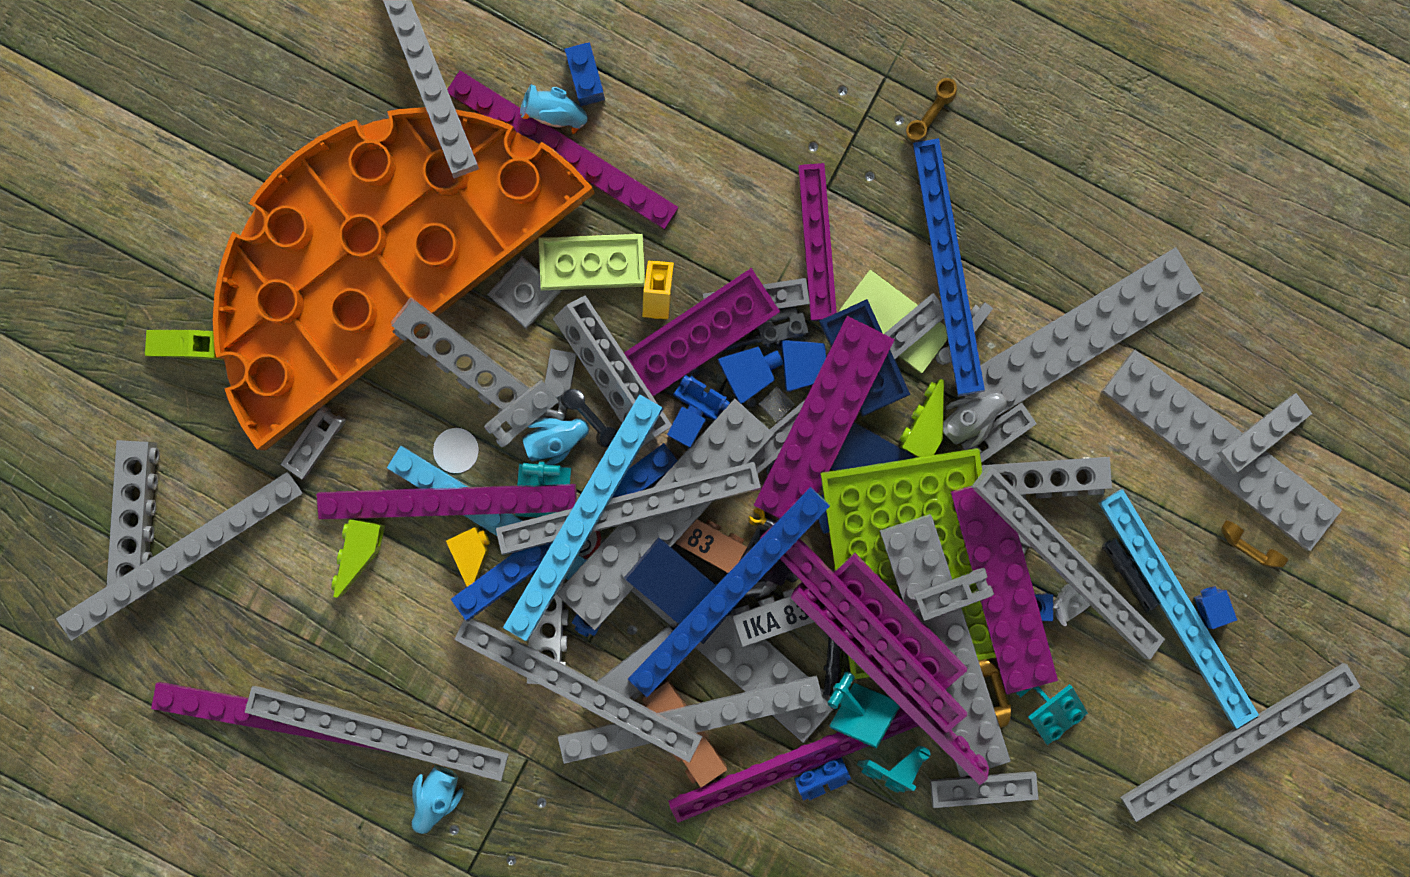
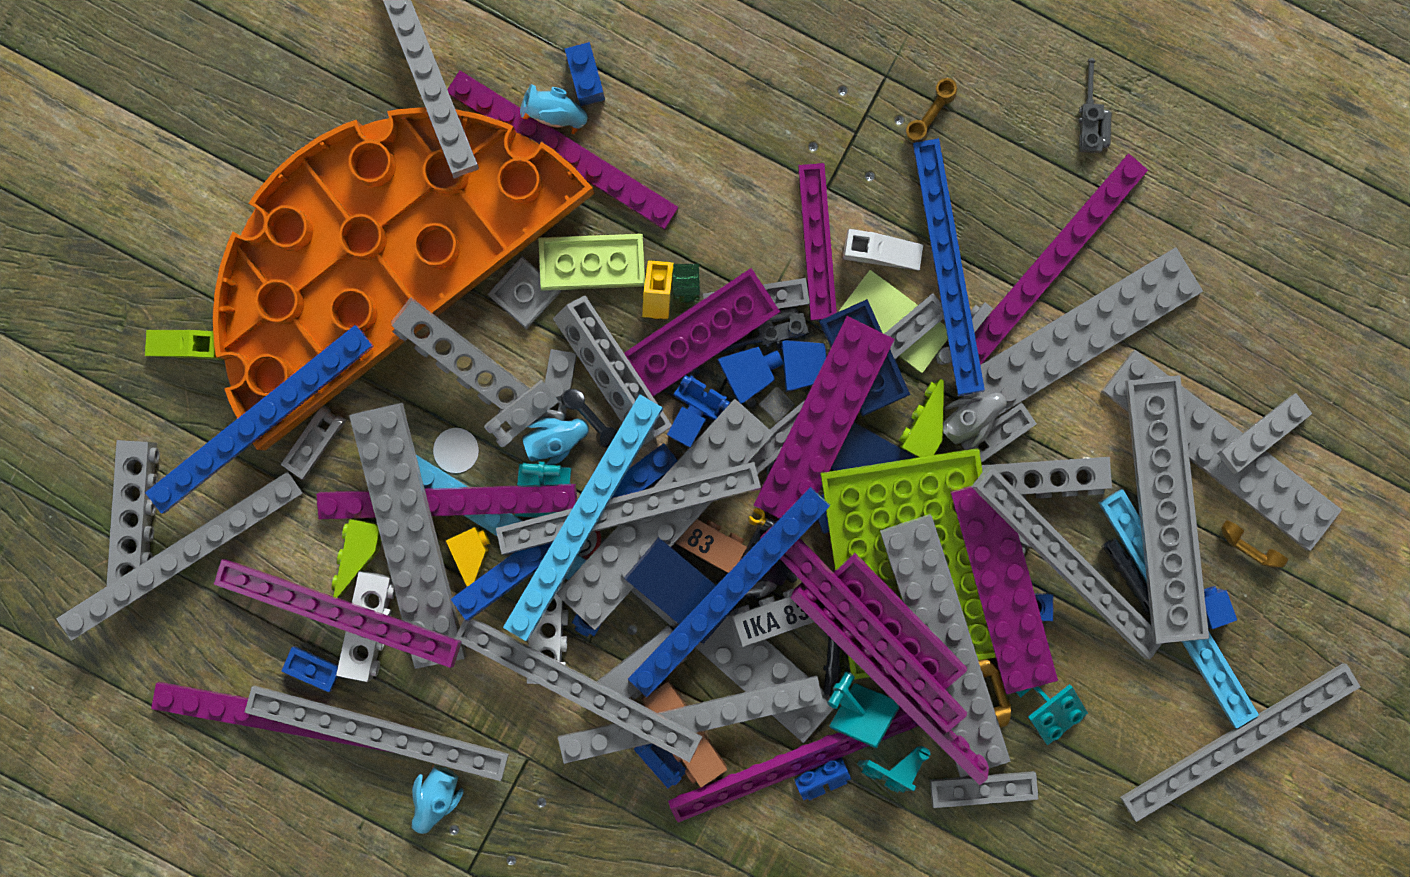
(259, 419): none -> blue plate
(310, 669): none -> blue plate
(338, 613): none -> magenta plate
(350, 663): none -> white brick
(405, 522): none -> light grey plate
(661, 763): none -> blue hinge
(686, 282): none -> clear green brick
(881, 250): none -> white slope
(953, 594): light grey plate -> none
(1057, 255): none -> magenta plate
(1069, 604): white hat -> none
(1090, 115): none -> dark grey piece
(1167, 509): none -> light grey plate

